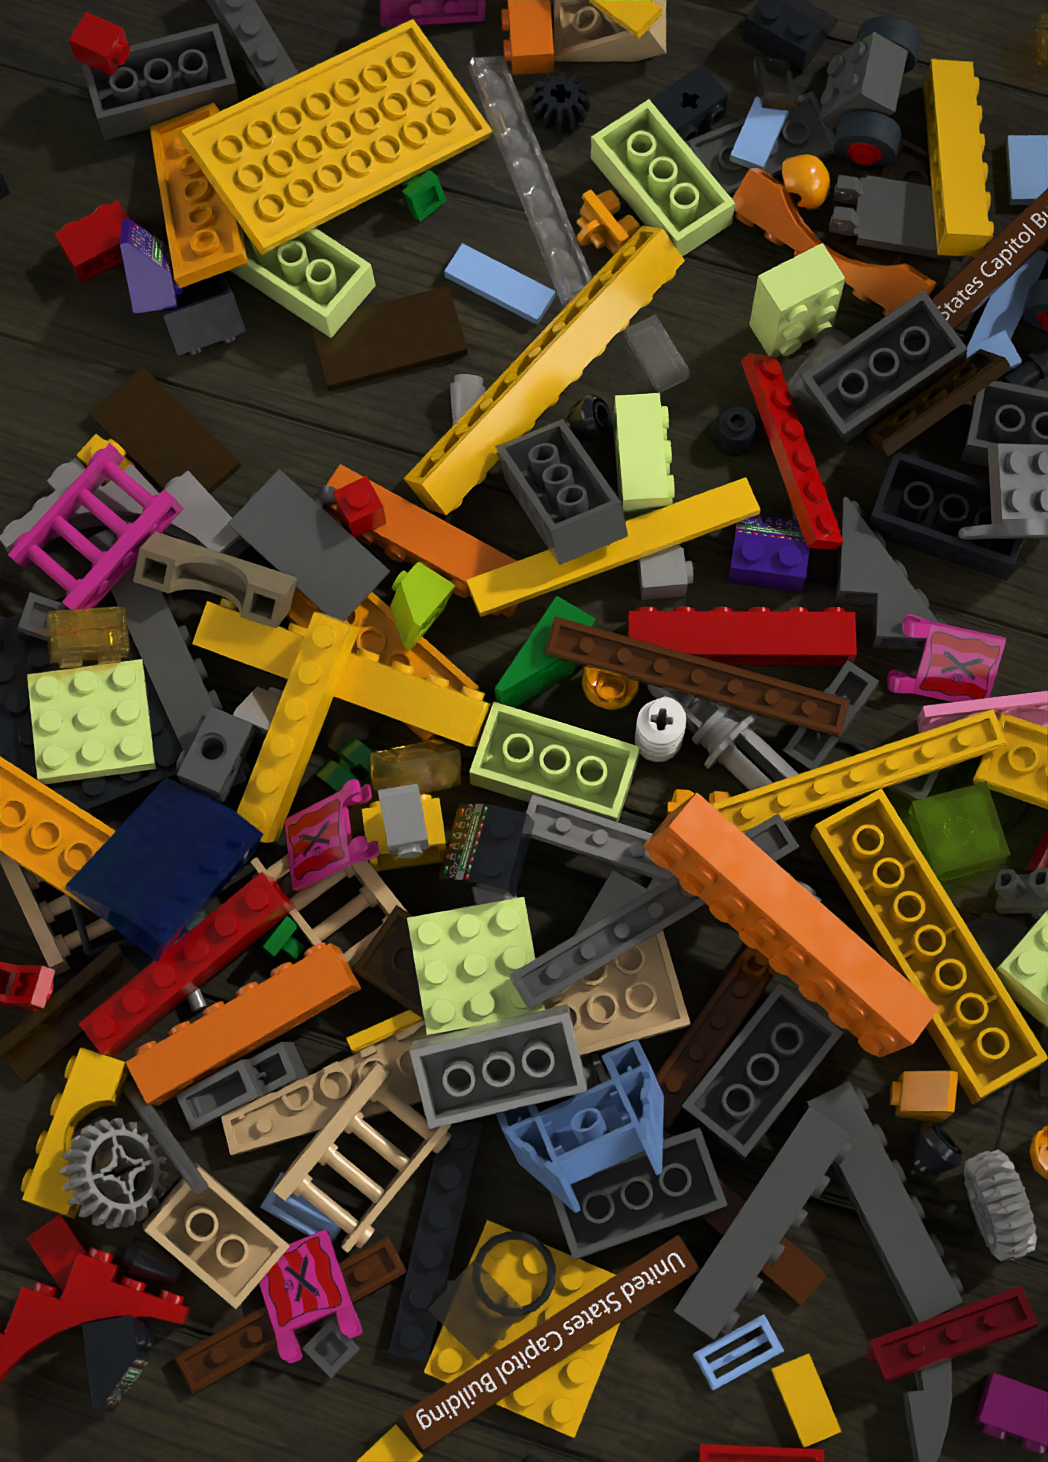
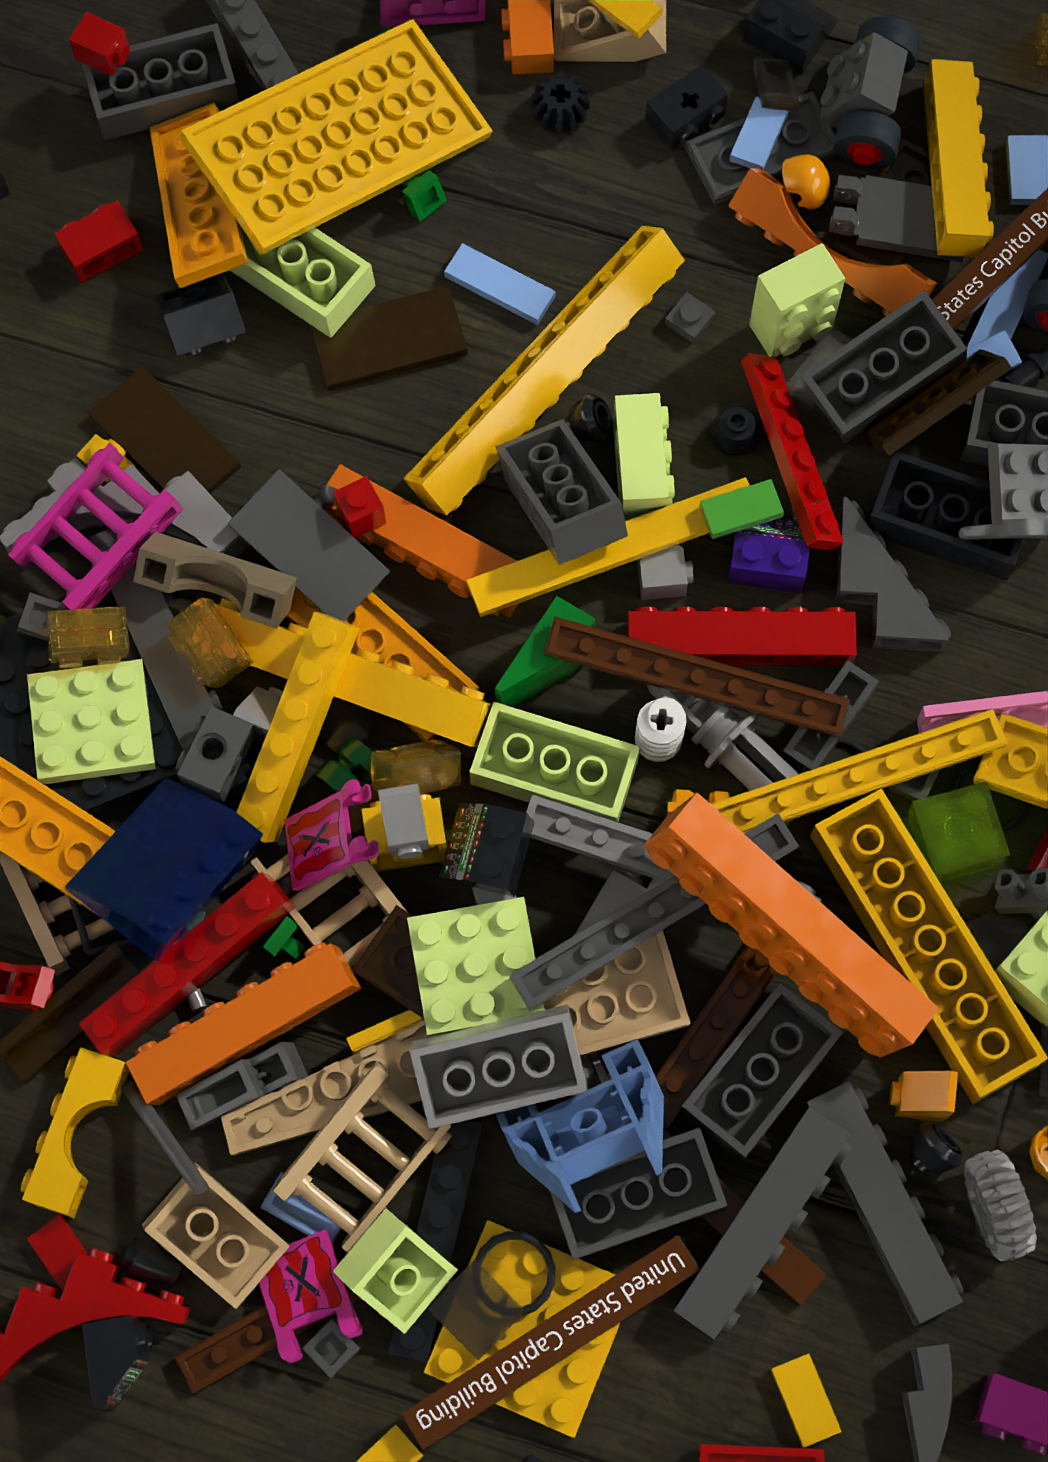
(111, 1142): light grey gear -> none
(147, 269): dark purple slope -> none
(208, 643): none -> clear yellow brick
(394, 1271): none -> yellowish green slope
(418, 602): lime slope -> none
(464, 393): light grey cone -> none
(530, 176): clear plate -> none
(600, 226): light orange hips -> none
(608, 689): light orange hair -> none
(656, 353): clear tile -> none
(662, 177): yellowish green brick -> none
(690, 317): none -> dark grey plate
(707, 1369): light blue tile -> none
(741, 509): none -> bright green tile
(952, 1334): dark red fence -> none
(954, 662): flag -> none

